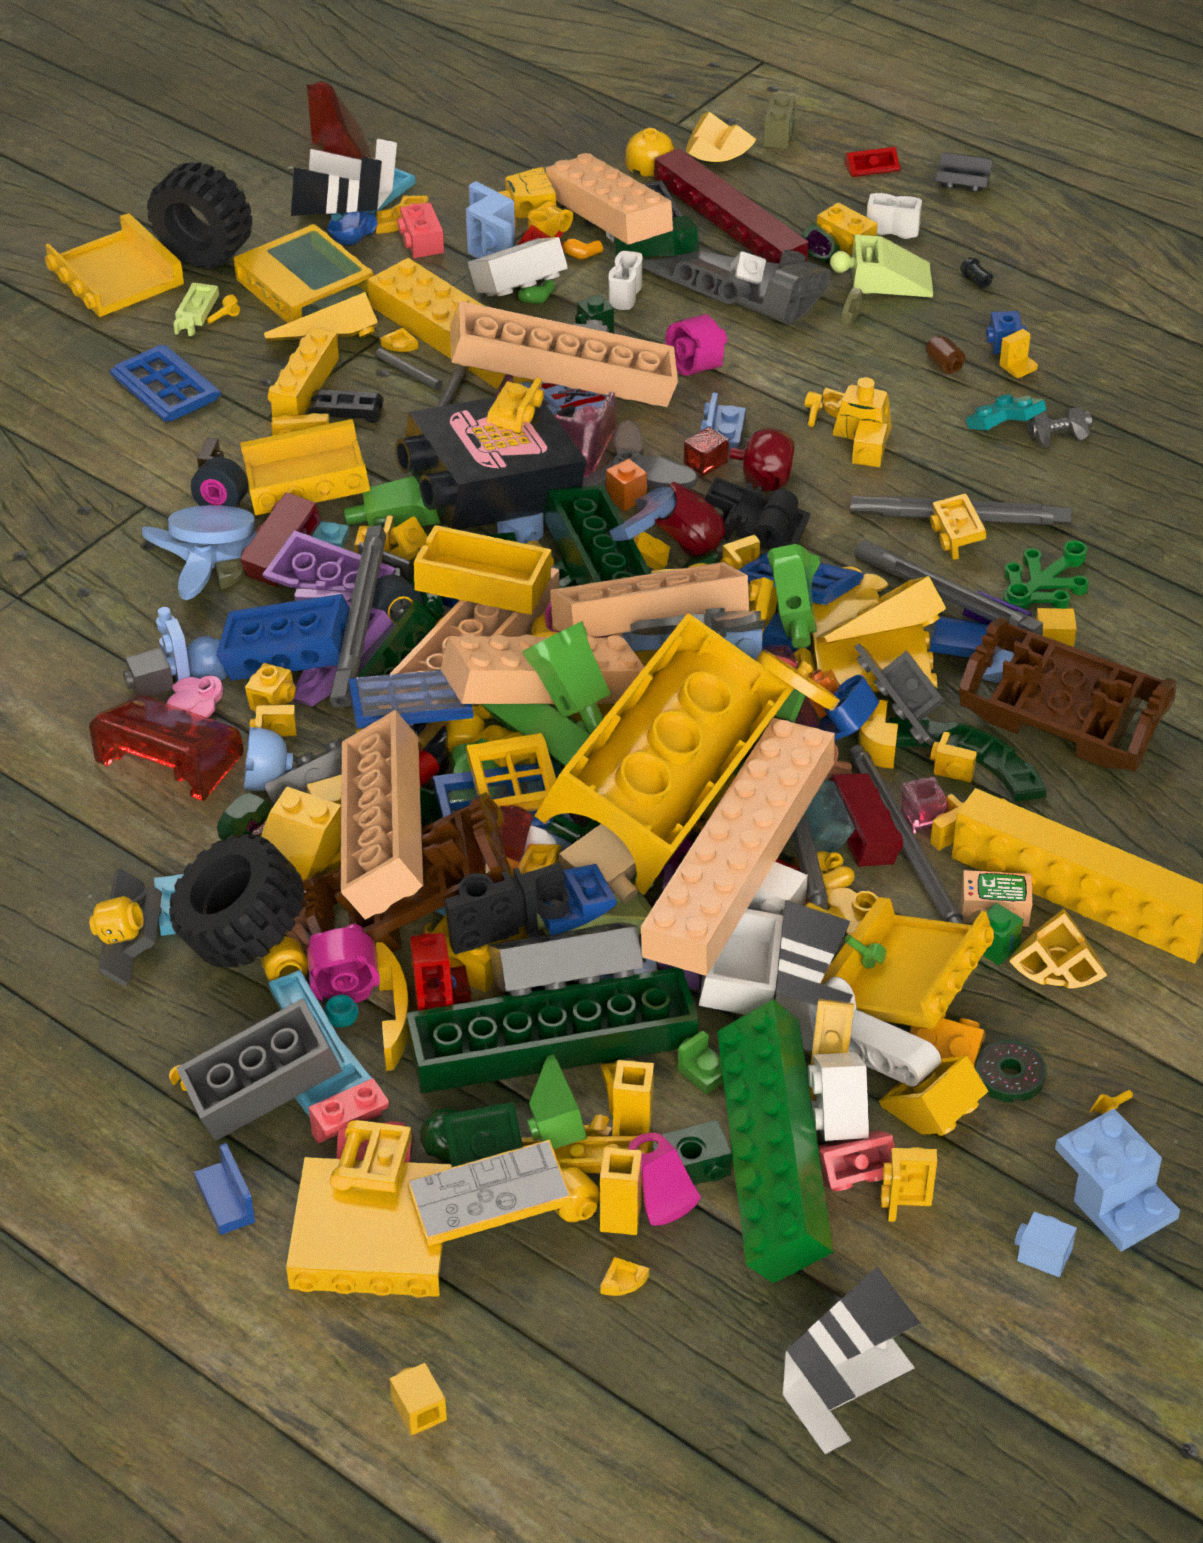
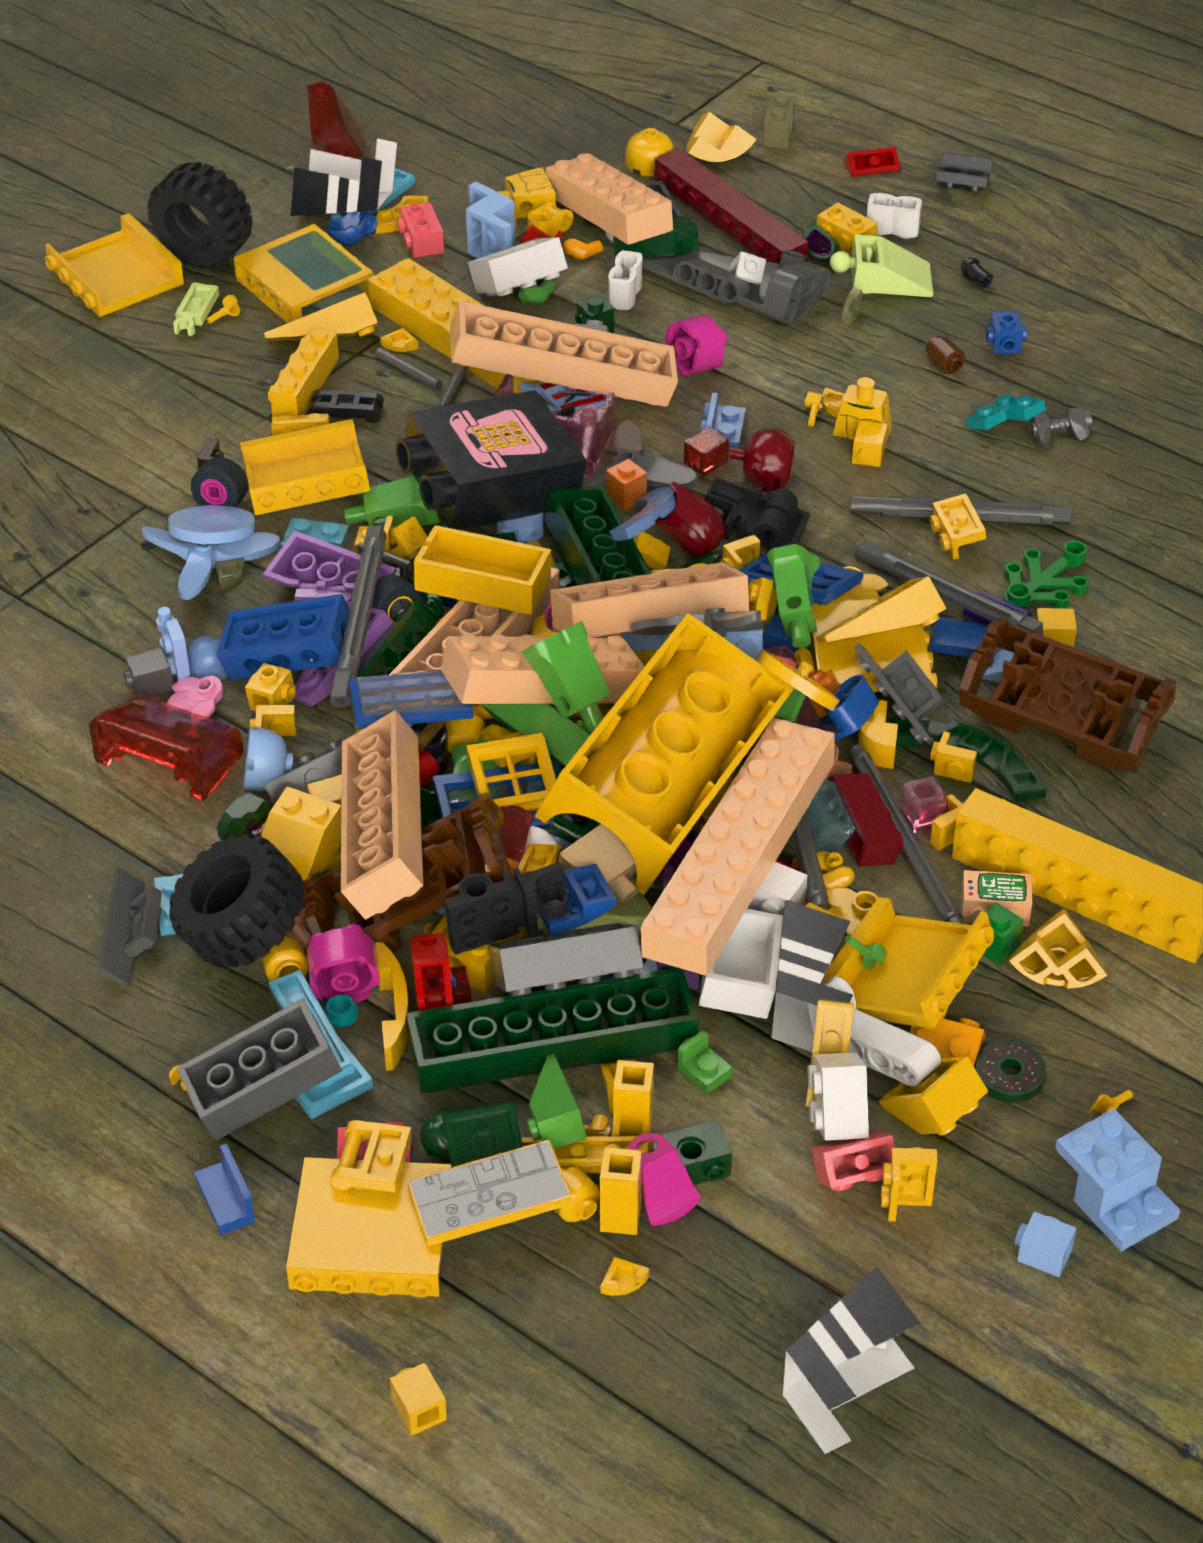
(116, 920): yellow head -> none
(165, 383): blue piece -> none
(287, 515): brick -> none
(357, 1103): coral bracket -> none
(516, 405): yellow bracket -> none
(774, 1143): green brick -> none
(1015, 354): yellow bracket -> none

